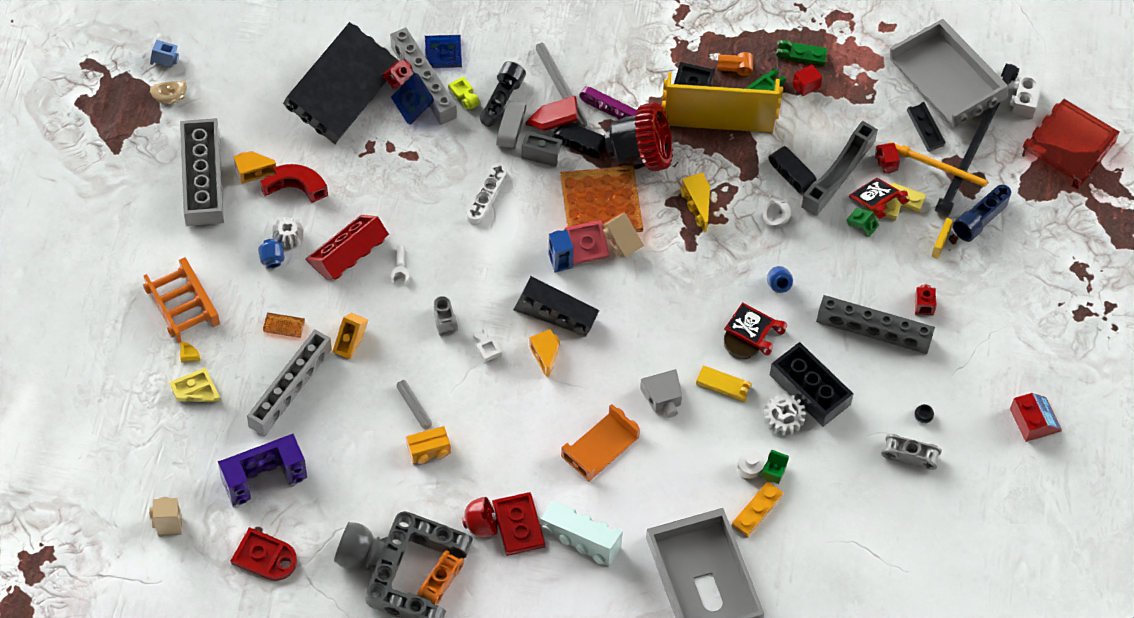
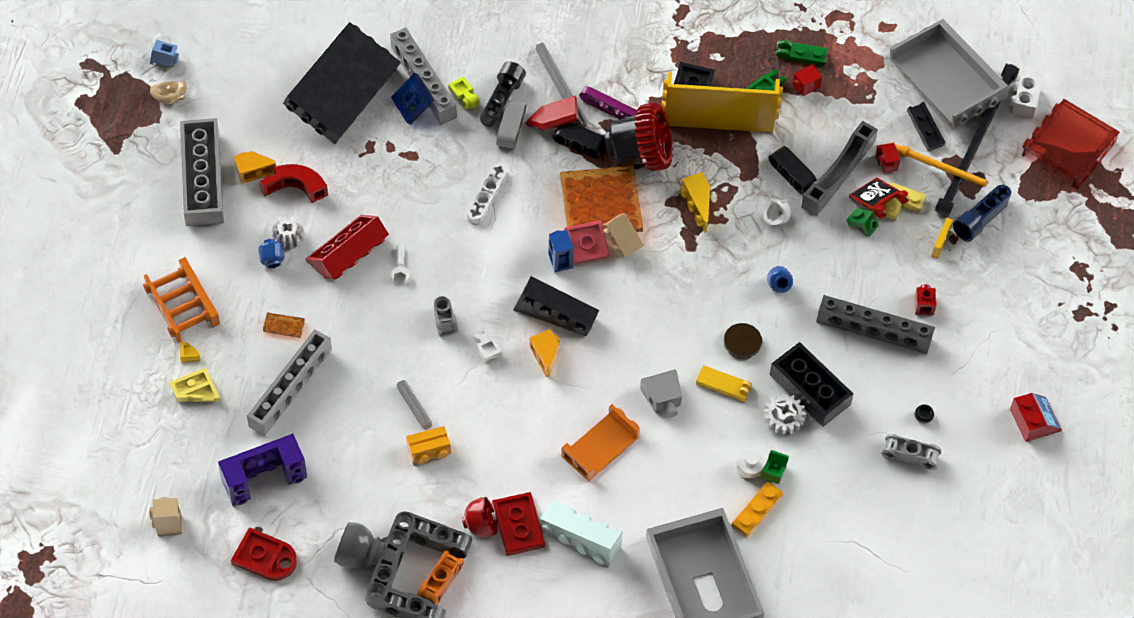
(350, 335): light orange slope -> none
(398, 73): red brick -> none
(443, 51): clear blue tile -> none
(541, 148): dark grey panel -> none
(741, 64): orange piece -> none
(754, 326): flag -> none

